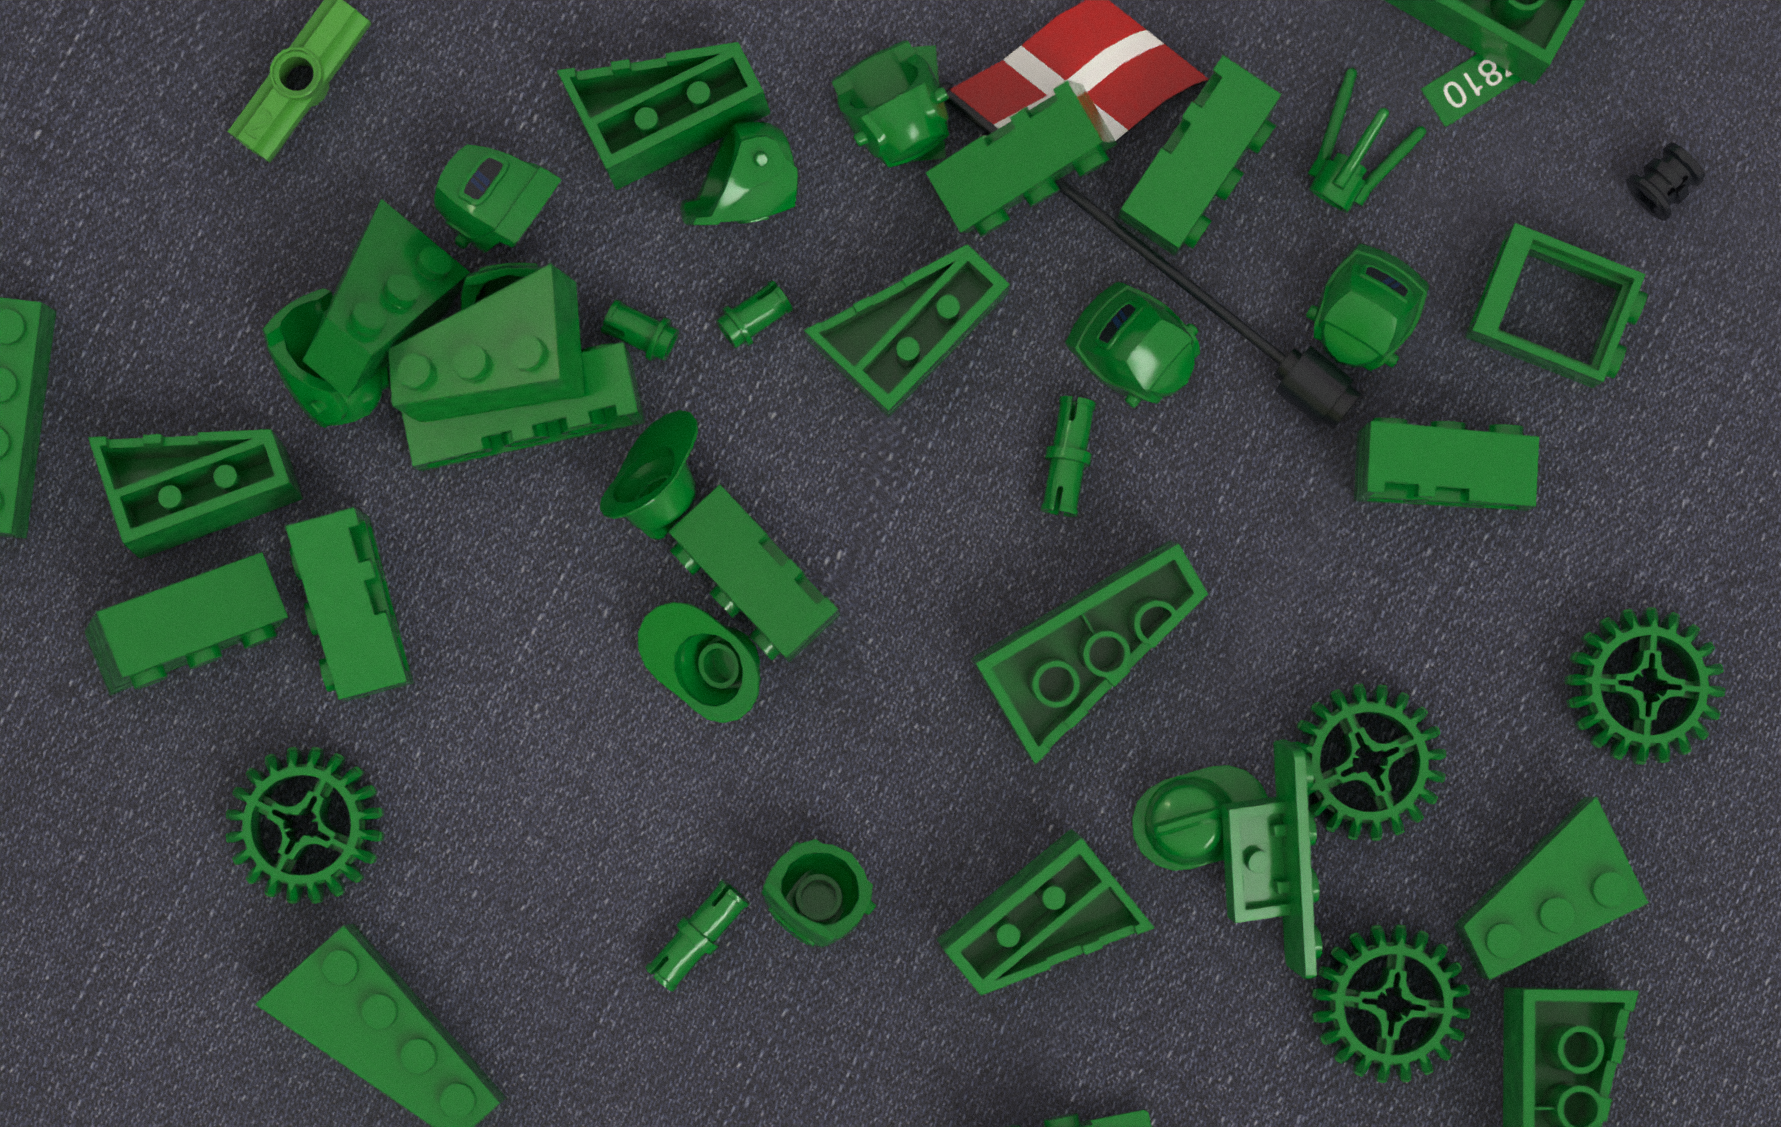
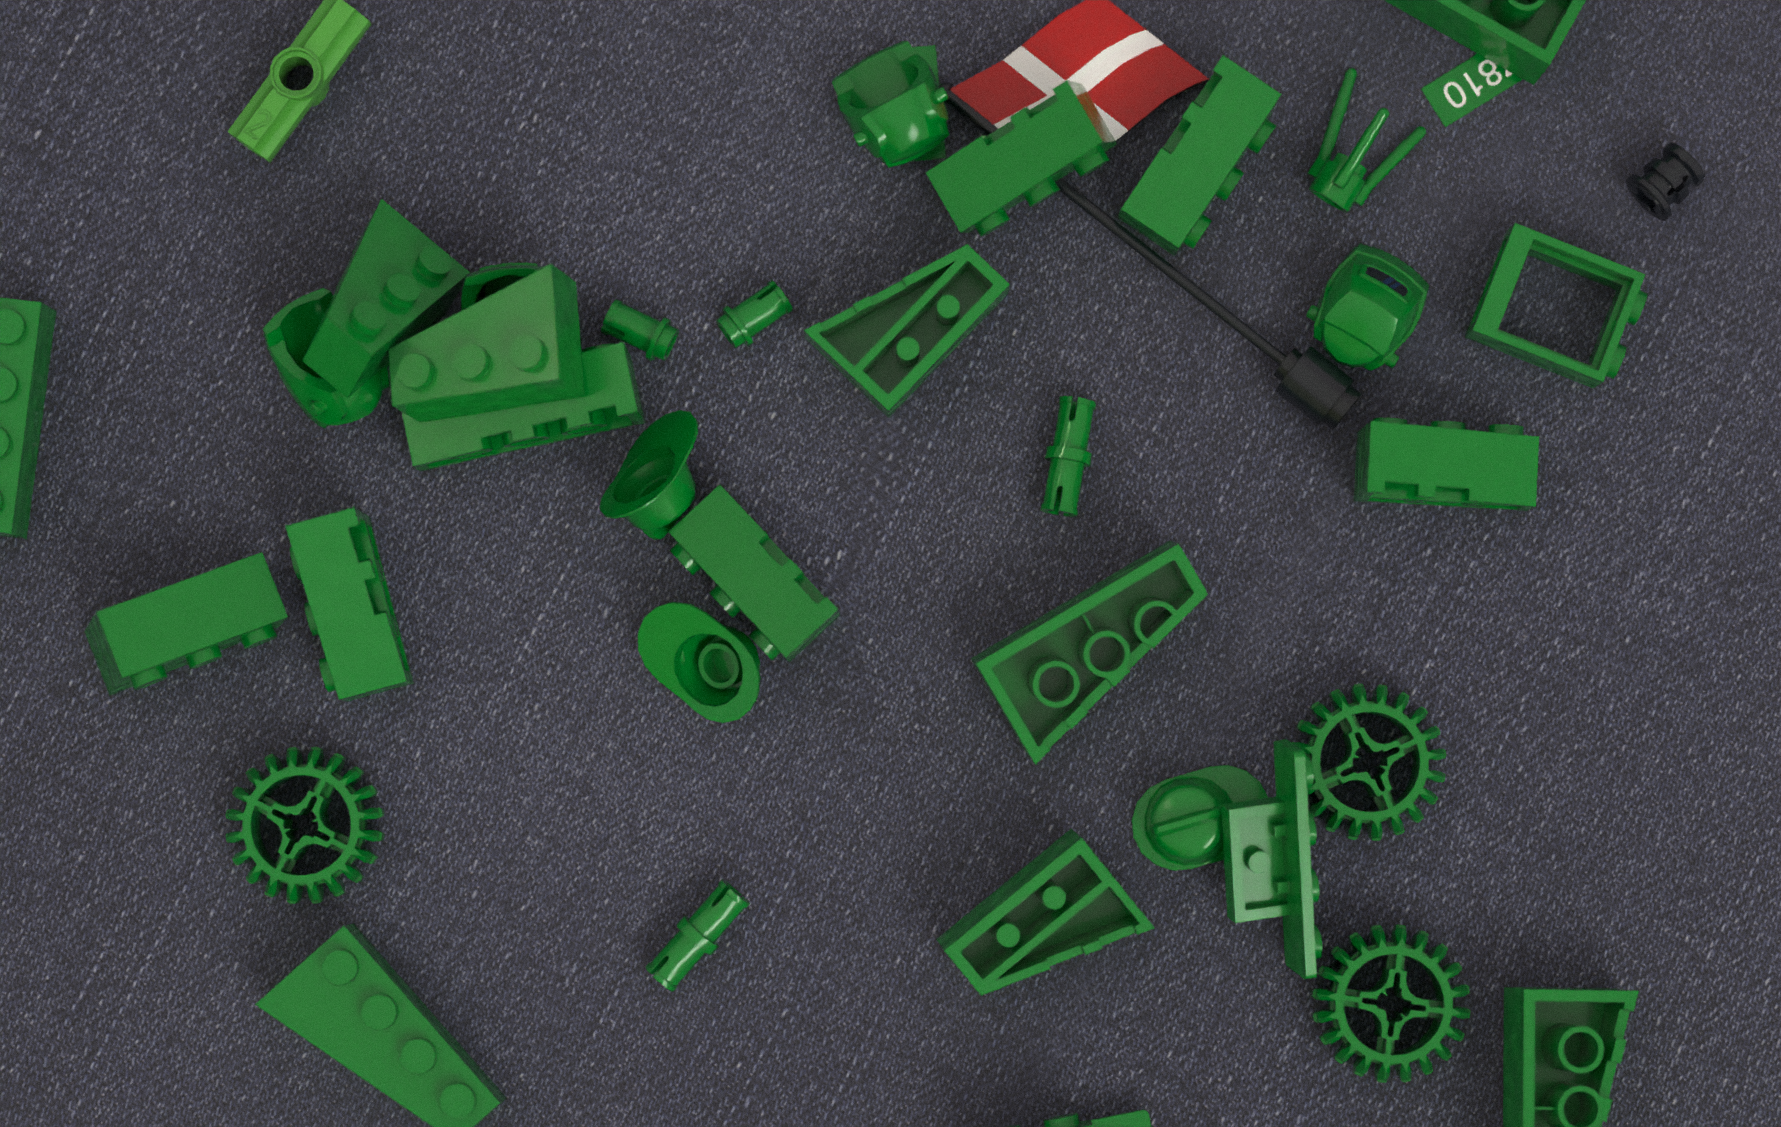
(191, 485): green wedge -> none
(491, 196): green helmet -> none
(663, 107): green wedge -> none
(747, 178): green helmet -> none
(818, 893): green helmet -> none
(1134, 344): green helmet -> none
(1553, 895): green wedge -> none
(1640, 712): green gear -> none

